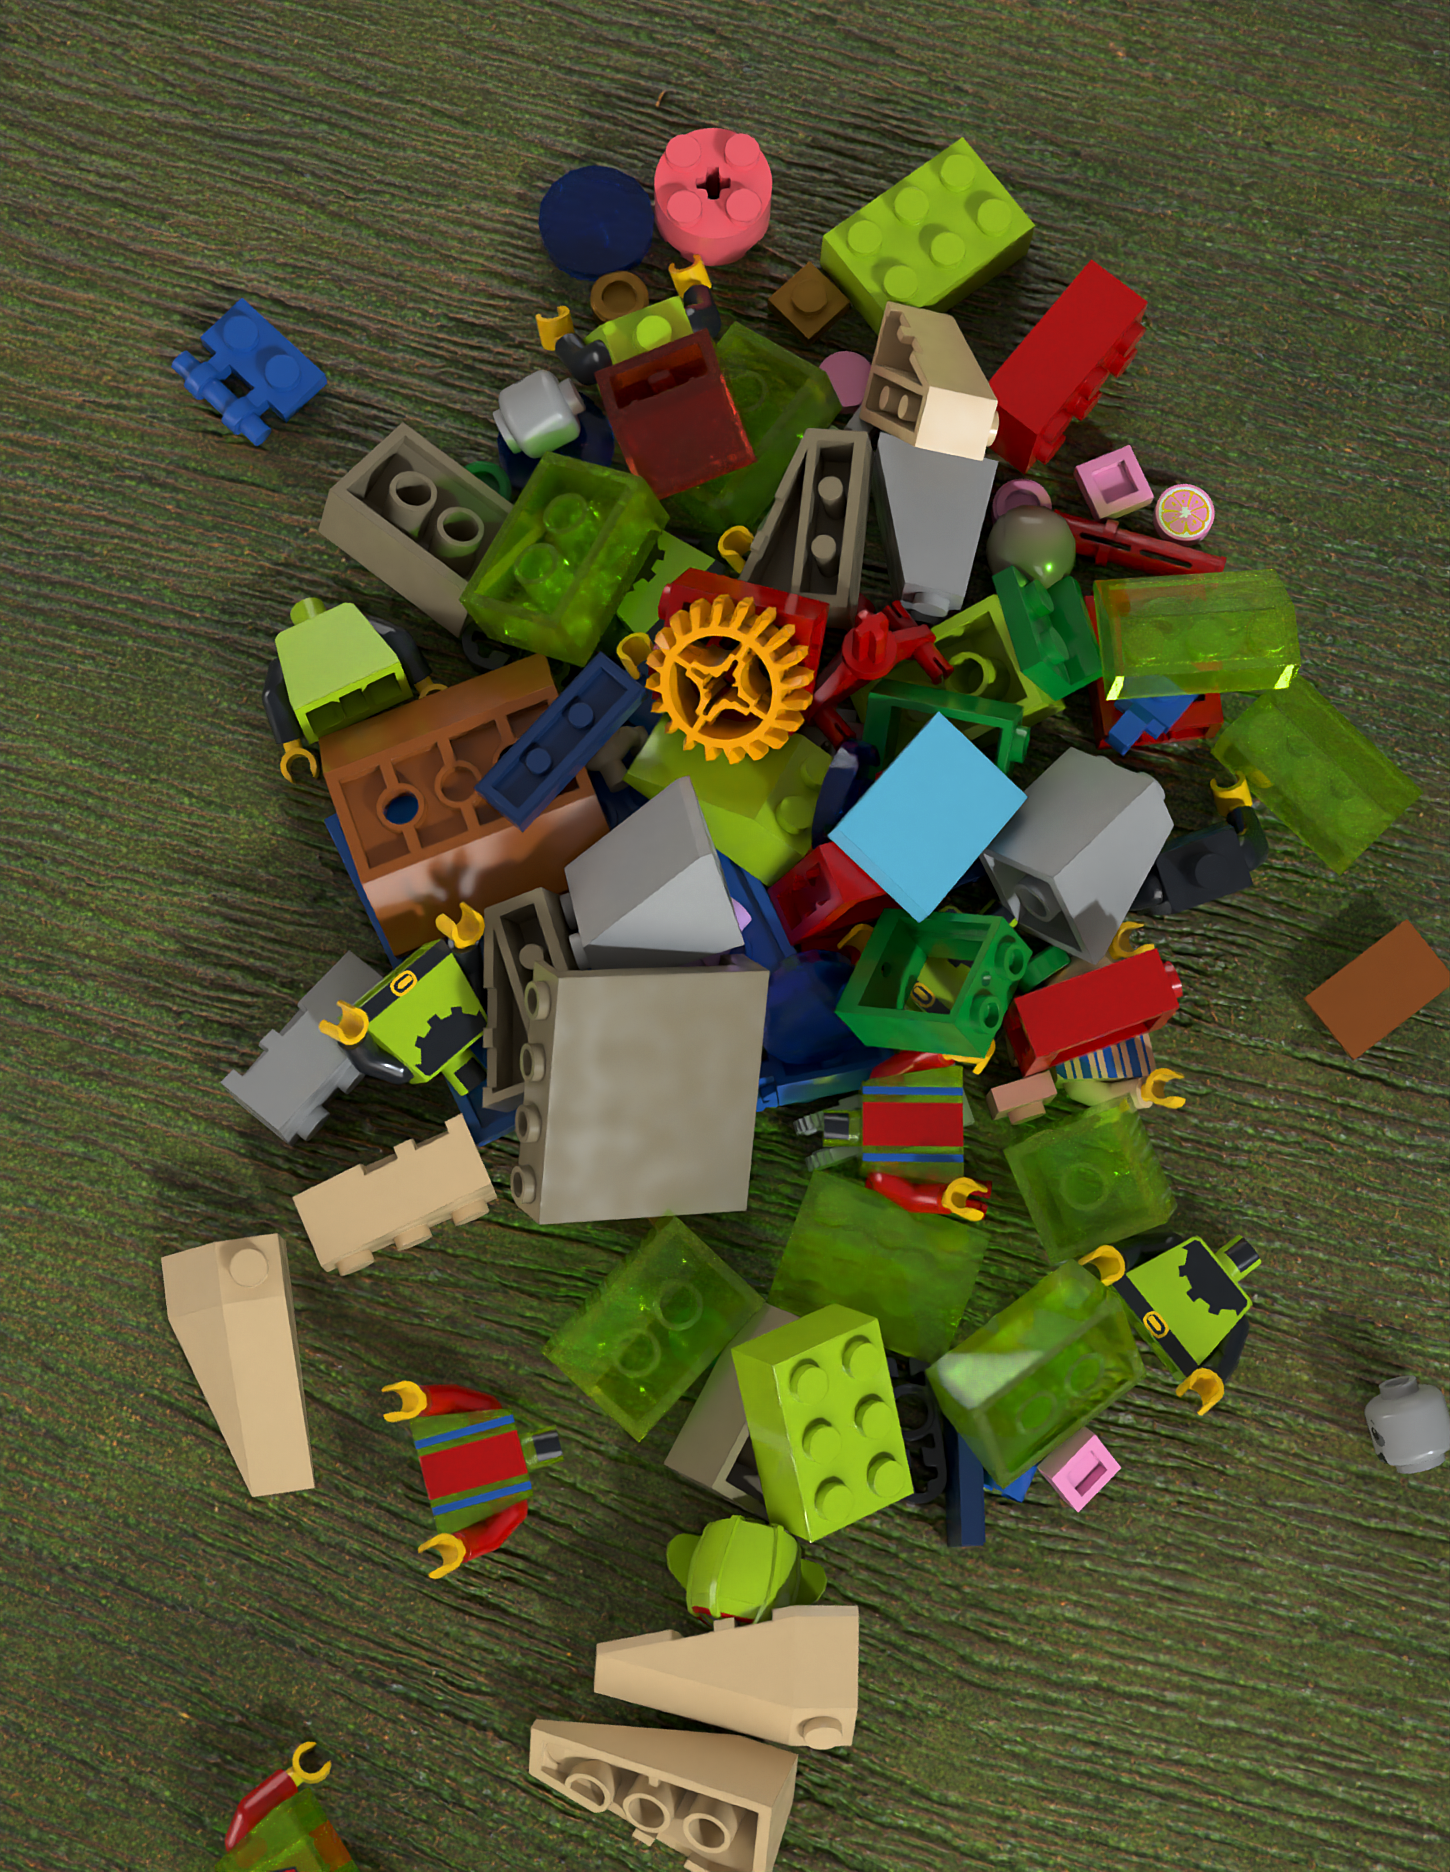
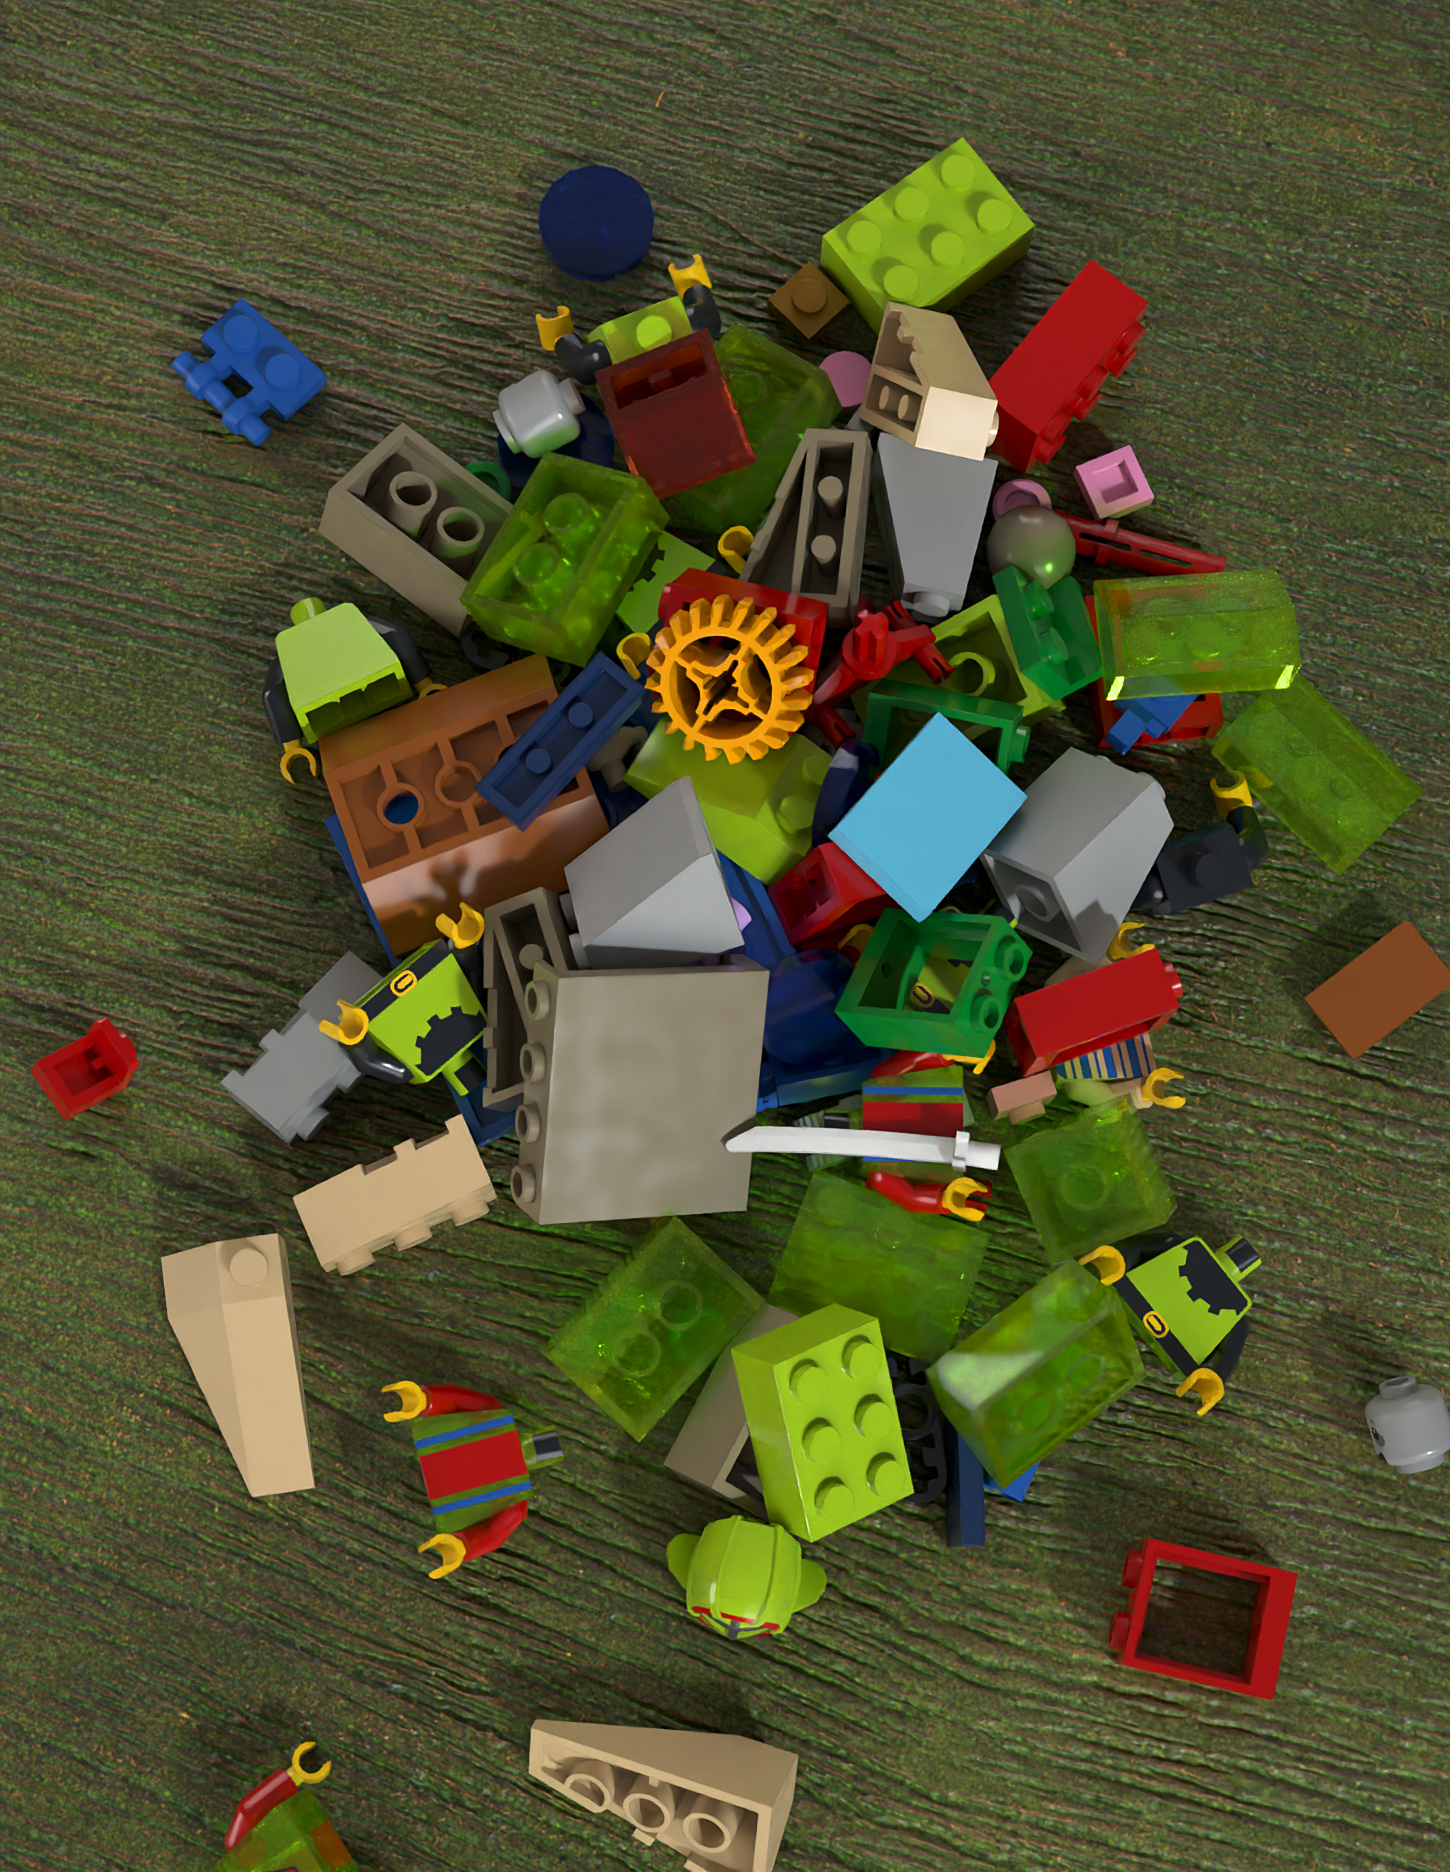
(87, 1069): none -> red bracket
(617, 296): pearl gold tile -> none
(712, 165): coral brick -> none
(766, 1679): tan wedge -> none
(954, 1151): none -> white sword
(1042, 968): green tile -> none
(1079, 1468): bright pink plate -> none
(1183, 515): bright pink tile -> none
(1266, 1629): none -> red window

